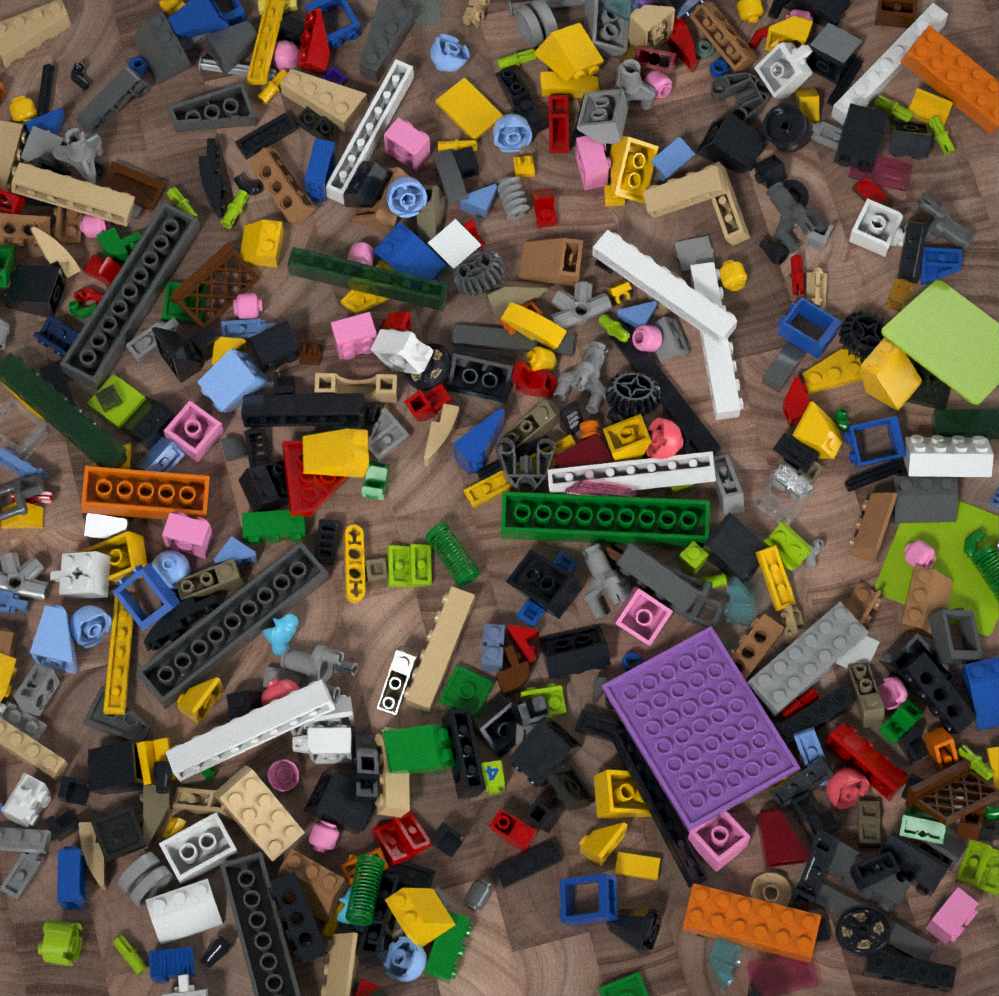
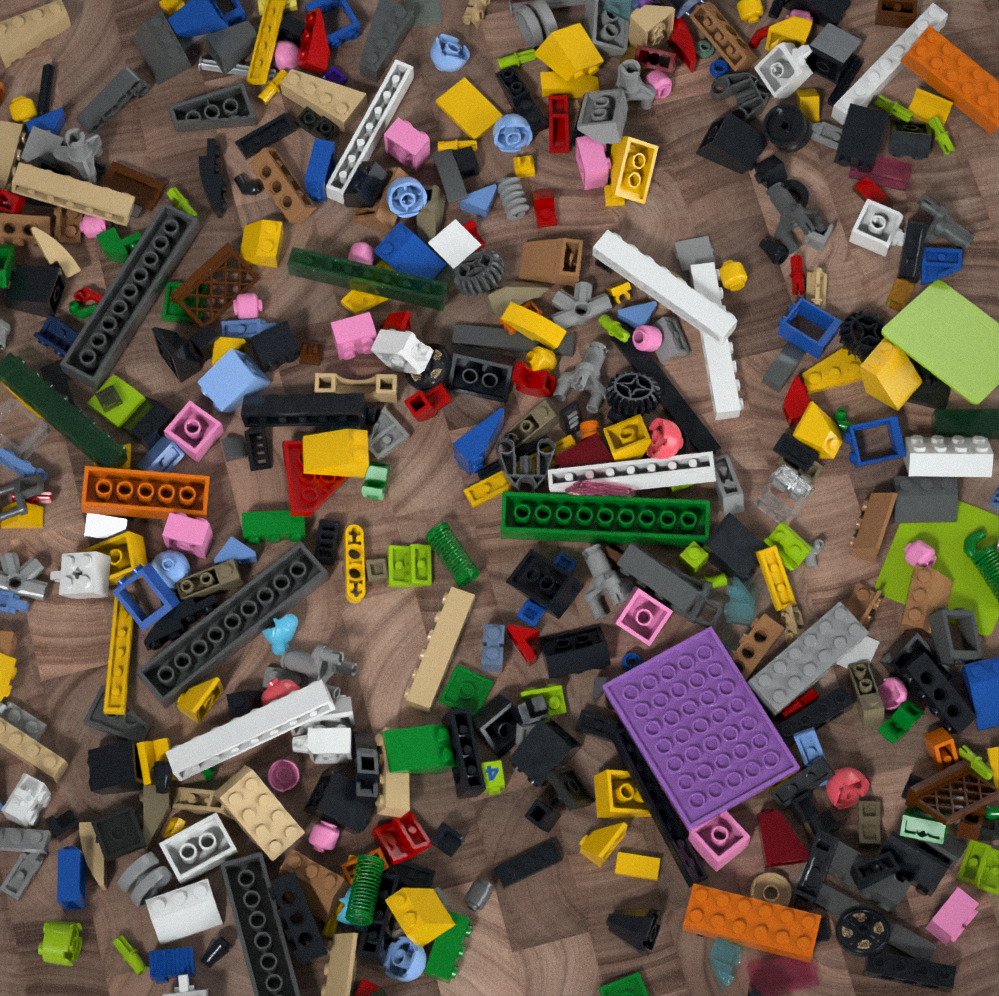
(36, 689): light grey brick -> none
(53, 641): light blue slope -> none
(73, 791): black panel -> none
(77, 75): black arm -> none
(89, 625): light blue cylinder -> none
(102, 269): red slope -> none
(139, 60): blue plate -> none
(145, 343): light grey hinge -> none
(234, 209): lime pin -> none
(265, 486): black slope -> none
(283, 385): black panel -> none
(398, 679): slope -> none
(441, 433): tan slope -> none
(513, 831): red slope -> none
(514, 678): reddish brown brick -> none
(607, 899): blue window -> none
(672, 158): medium blue panel -> none
(685, 191): tan brick -> none
(730, 213): tan brick -> none
(861, 755): red slope -> none
(873, 476): black axle -> none
(913, 746): black panel -> none

